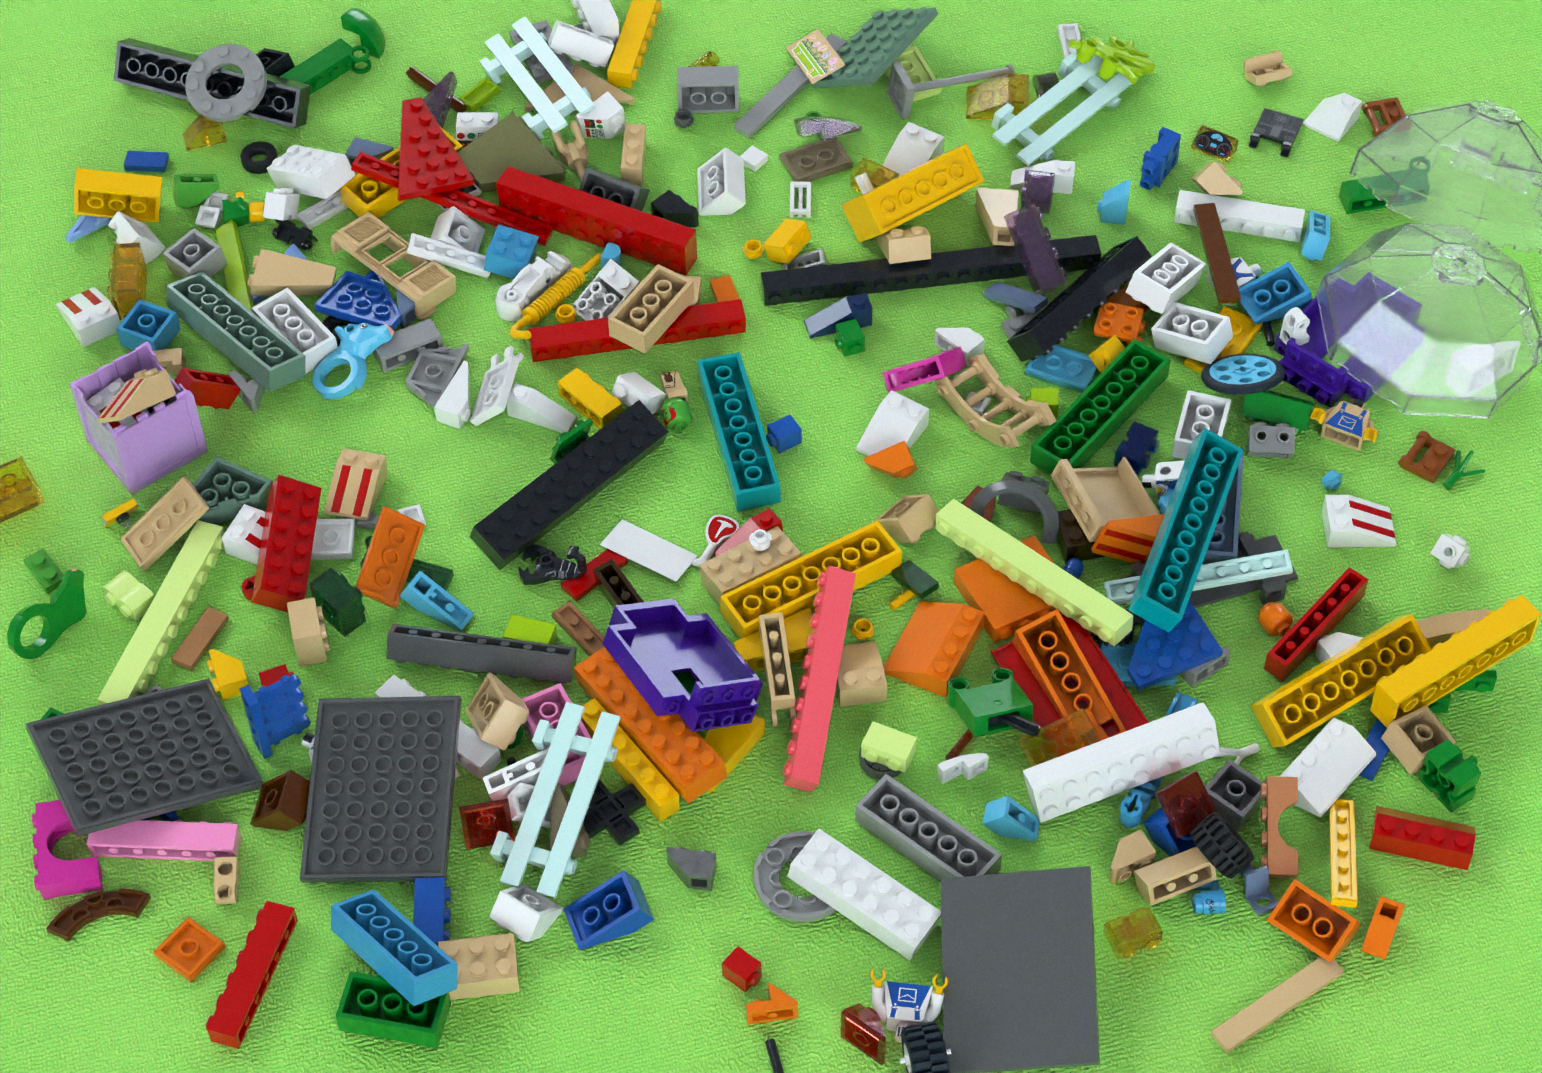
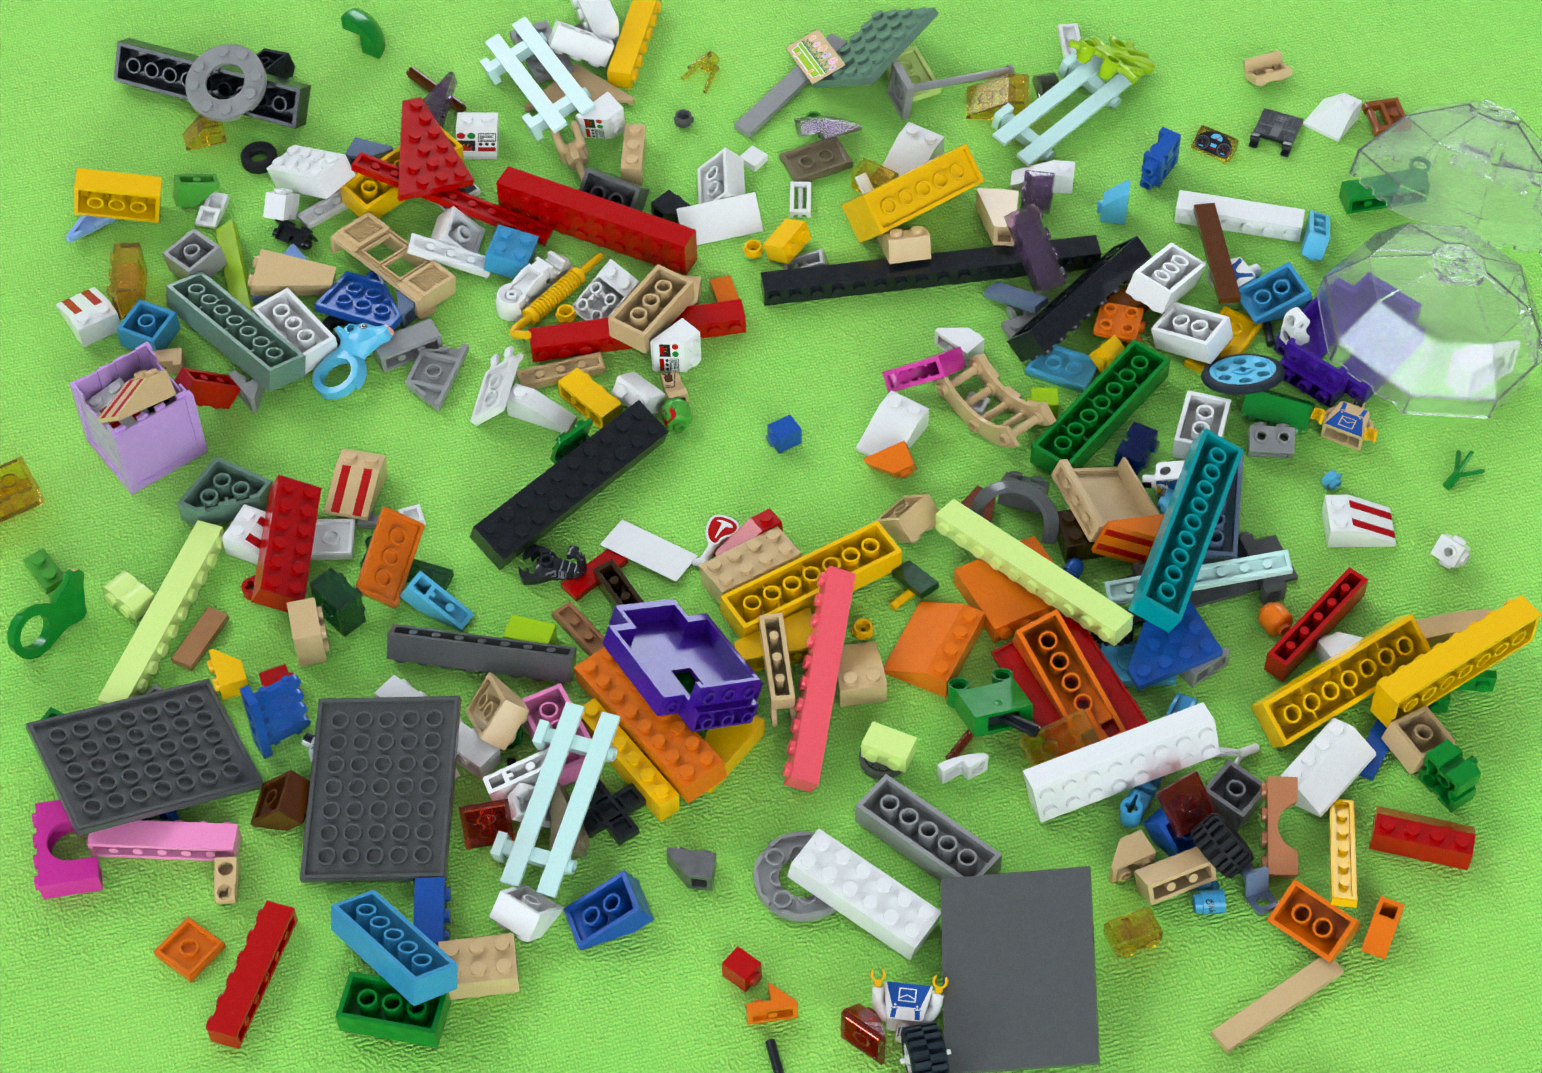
(96, 906): reddish brown tile -> none
(120, 515): yellow piece -> none
(134, 231): white brick -> none
(146, 161): blue tile -> none
(164, 523): tan tile -> none
(241, 211): green piece -> none
(328, 65): green hinge -> none
(454, 404): white slope -> none
(480, 94): lime tile -> none
(513, 146): olive slope -> none
(551, 373): none -> tan tile
(612, 252): medium azure brick -> none
(676, 348): none -> white slope
(708, 89): light grey brick -> none
(722, 218): none -> white sticker
(738, 431): teal brick -> none
(760, 540): white plate -> none
(846, 309): dark blue slope -> none
(849, 338): green brick -> none
(1011, 819): medium azure slope -> none
(1214, 180): tan slope -> none
(1432, 462): dark orange plate -> none

